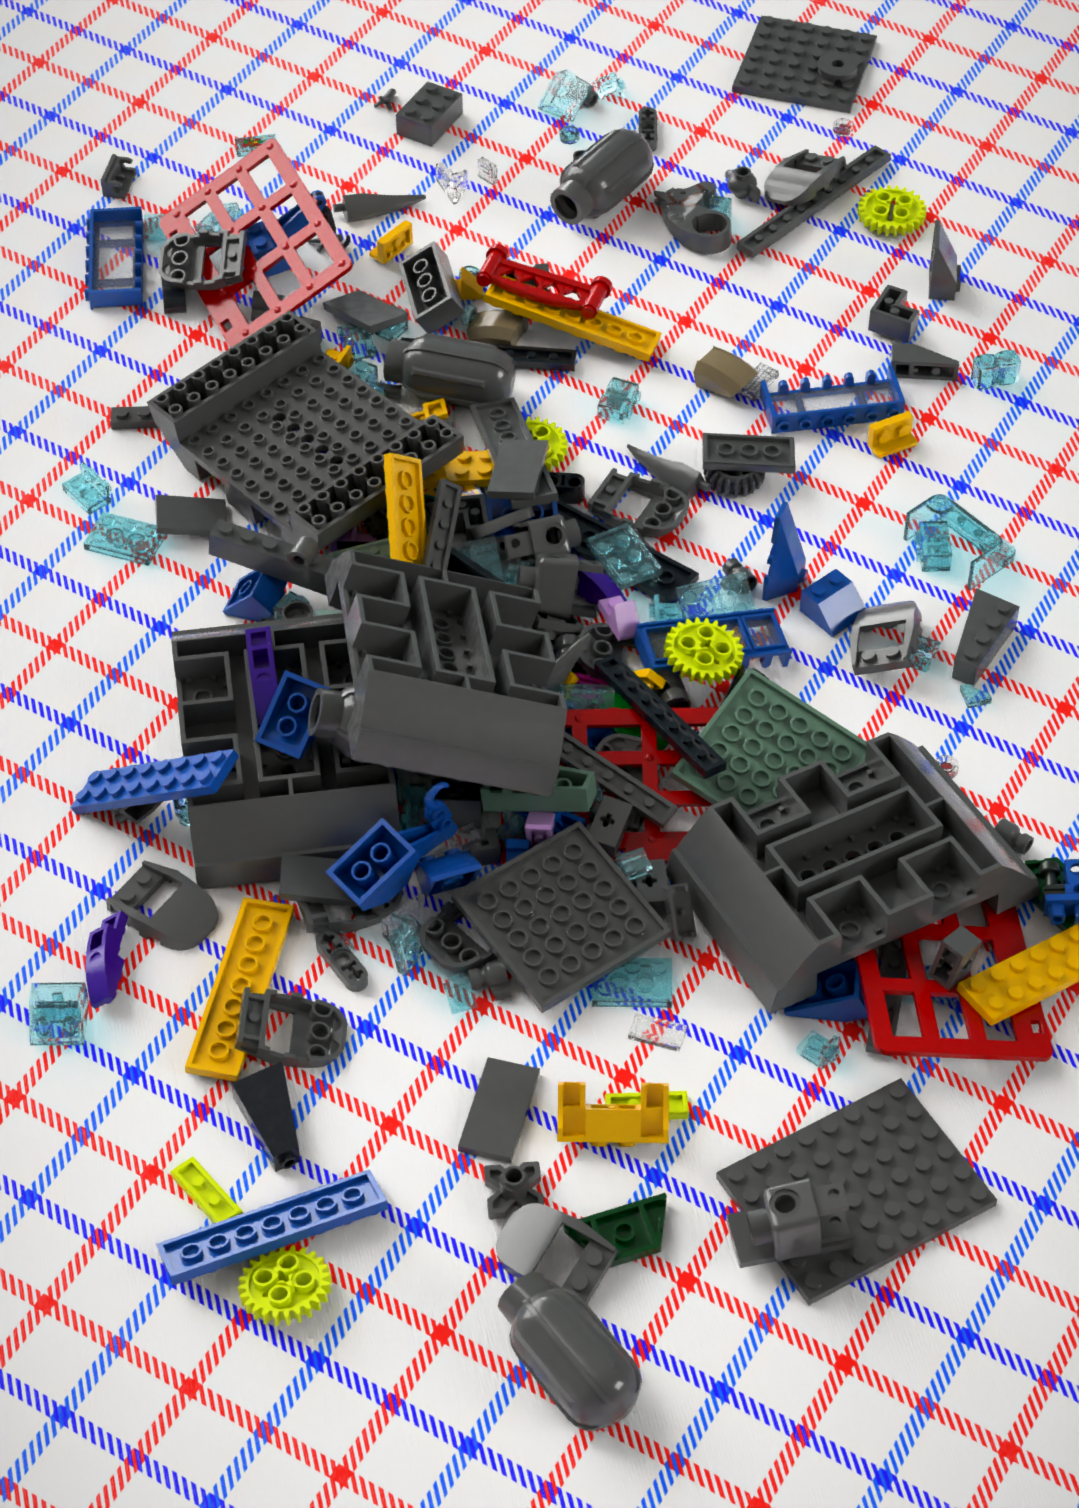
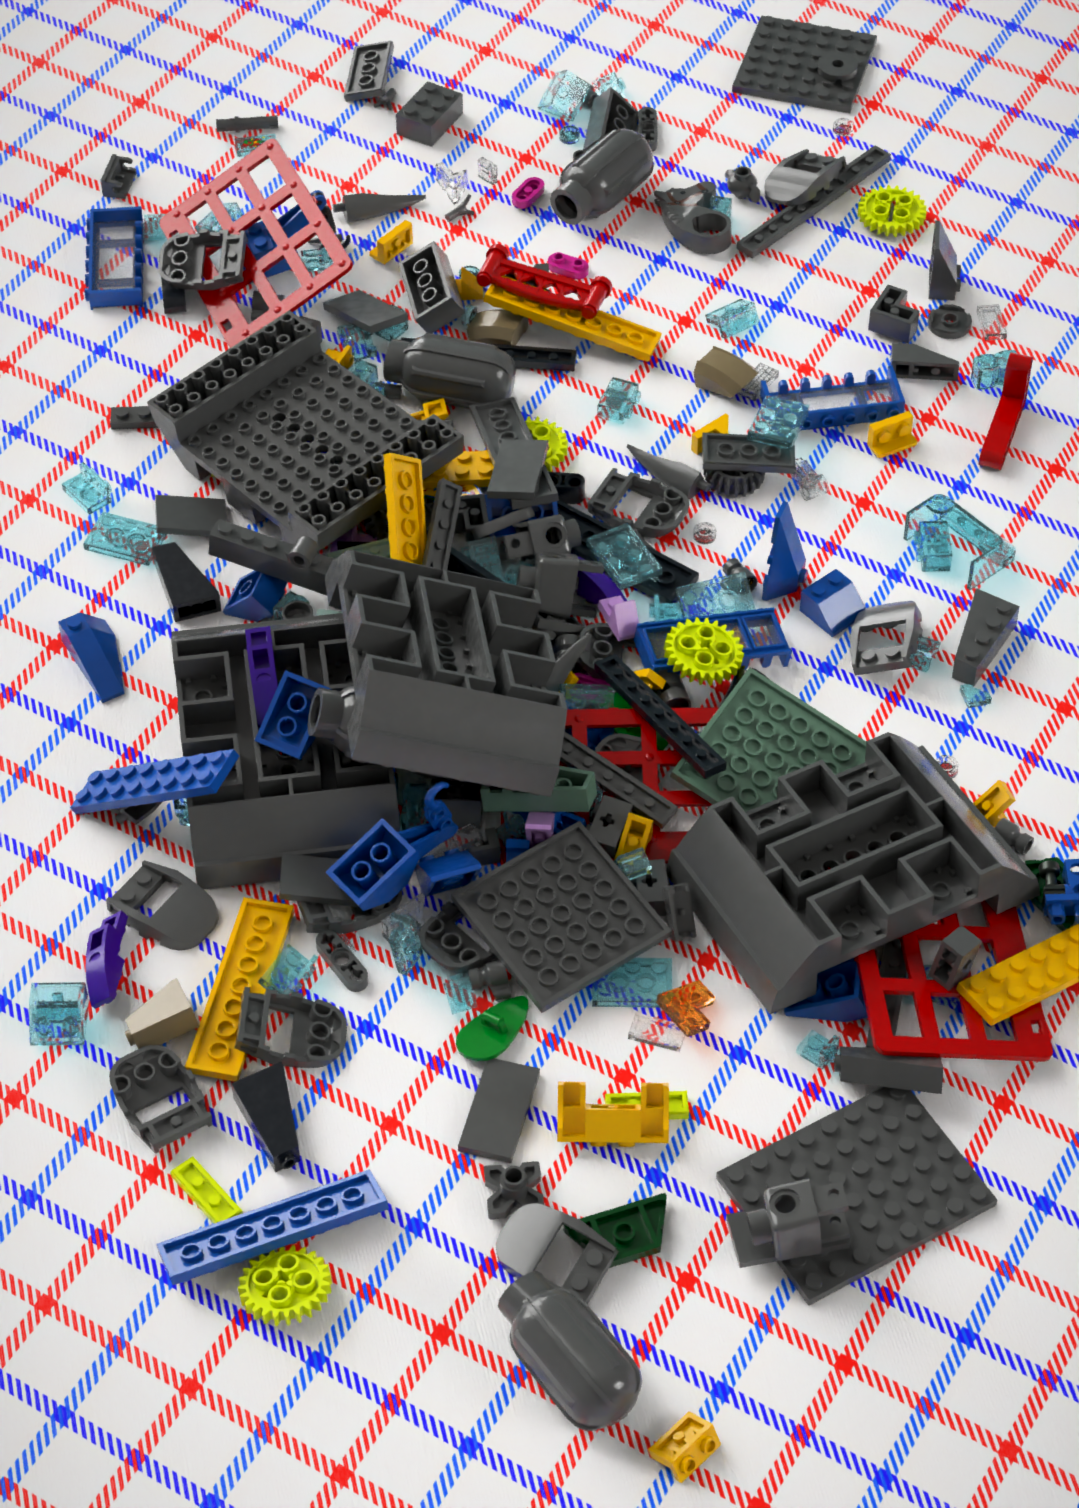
(95, 653): none -> blue wedge
(150, 1077): none -> dark grey slope
(161, 1017): none -> slope
(184, 584): none -> black slope
(250, 123): none -> dark grey pin
(287, 971): none -> clear light blue bracket
(316, 259): none -> clear light blue bracket
(369, 71): none -> dark grey tile
(459, 210): none -> dark grey bar
(492, 1030): none -> green shield
(528, 192): none -> dark pink plate
(568, 266): none -> dark pink plate
(609, 113): none -> dark grey slope
(636, 834): none -> yellow slope
(684, 1004): none -> clear orange plate
(686, 1445): none -> yellow bracket
(704, 533): none -> clear tile
(719, 425): none -> yellow slope
(734, 317): none -> clear light blue bracket
(778, 422): none -> clear light blue plate
(809, 482): none -> clear piece
(869, 1067): none -> dark grey slope
(949, 330): none -> dark grey tile
(991, 322): none -> clear tile
(995, 802): none -> yellow slope
(1007, 412): none -> red beam

